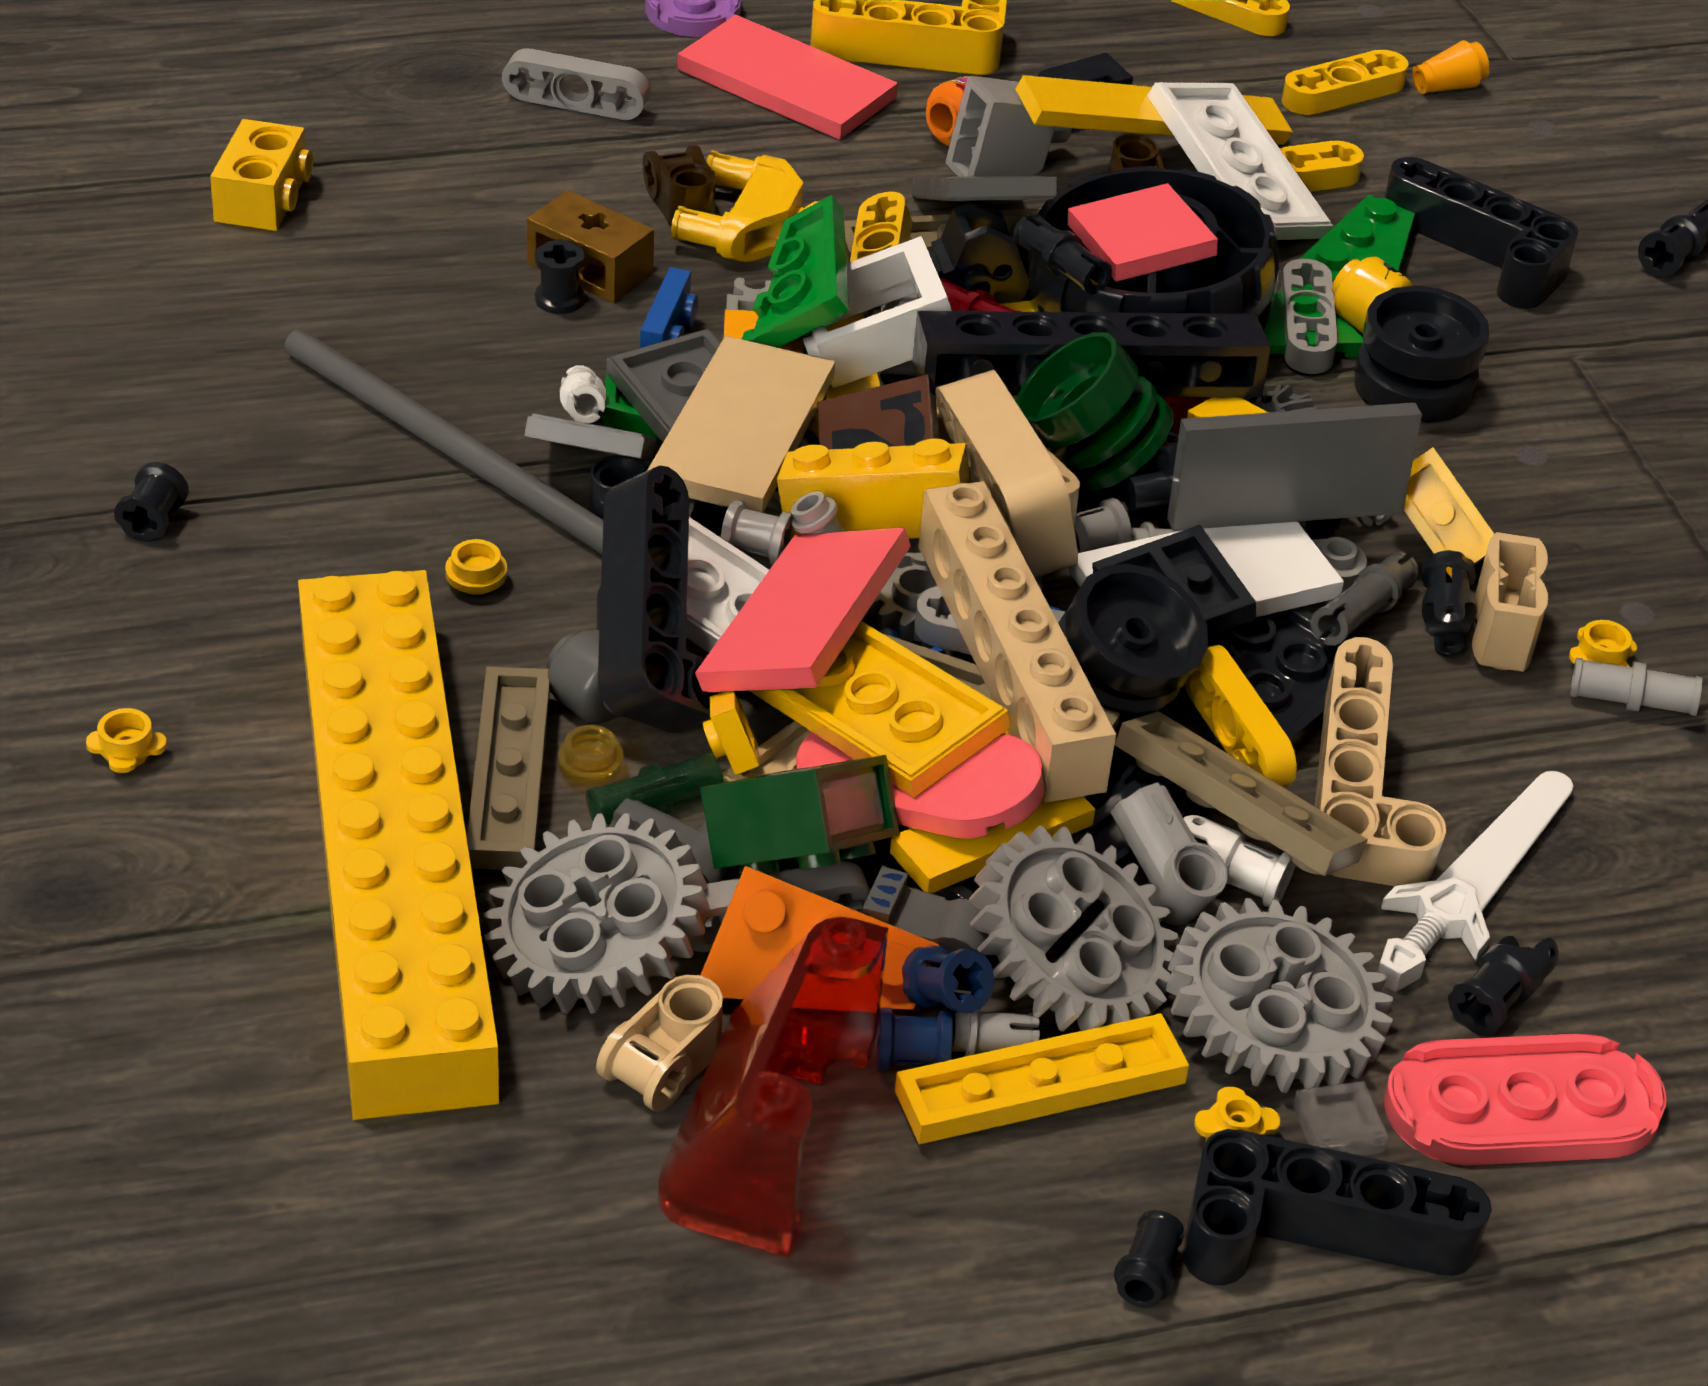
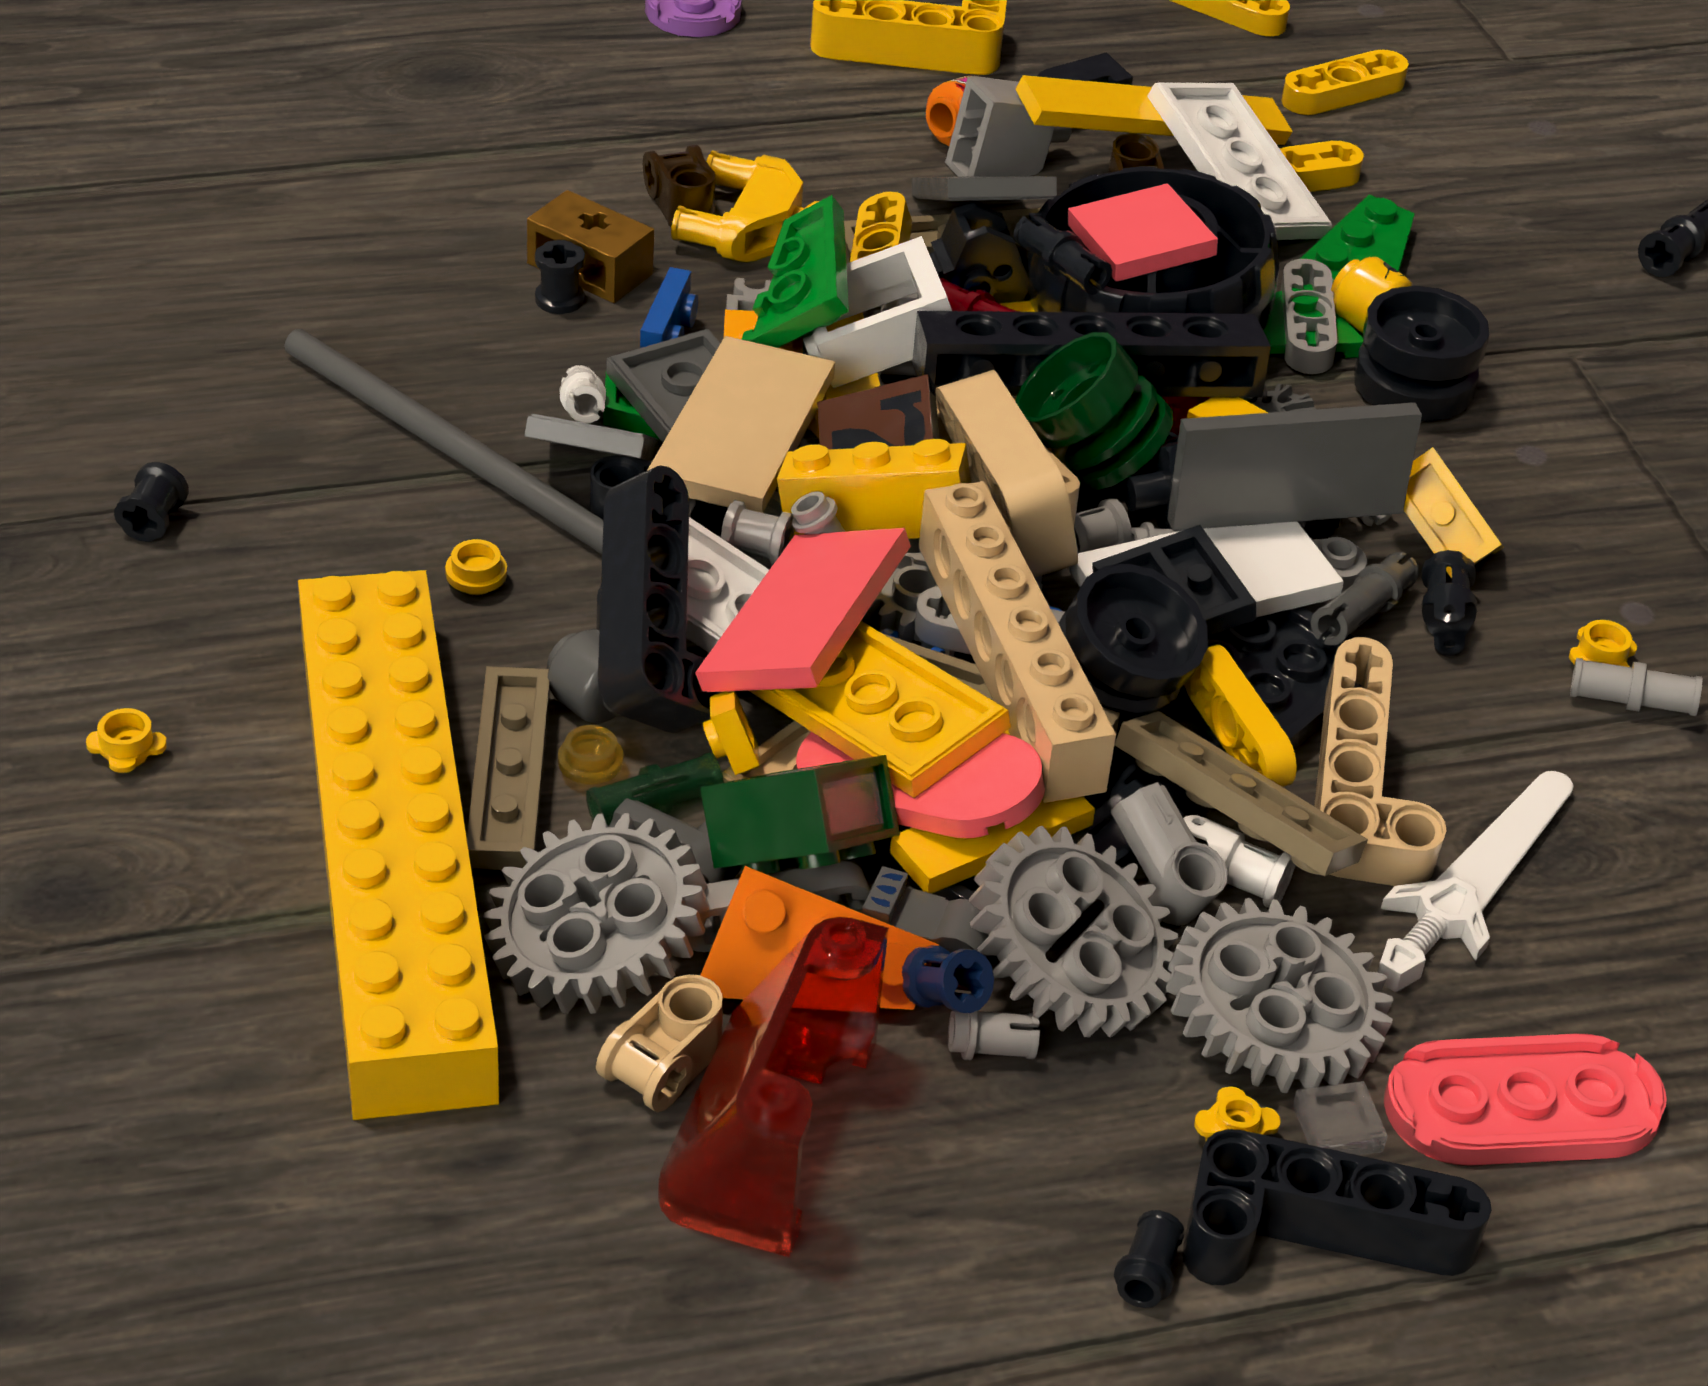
(260, 174): yellow brick -> none
(593, 72): light grey beam -> none
(787, 76): coral tile -> none
(913, 1039): dark blue bush -> none
(1040, 1078): yellow plate -> none
(1453, 69): light orange cone -> none
(1489, 225): black beam -> none
(1504, 977): black piece -> none
(1510, 602): tan brick -> none

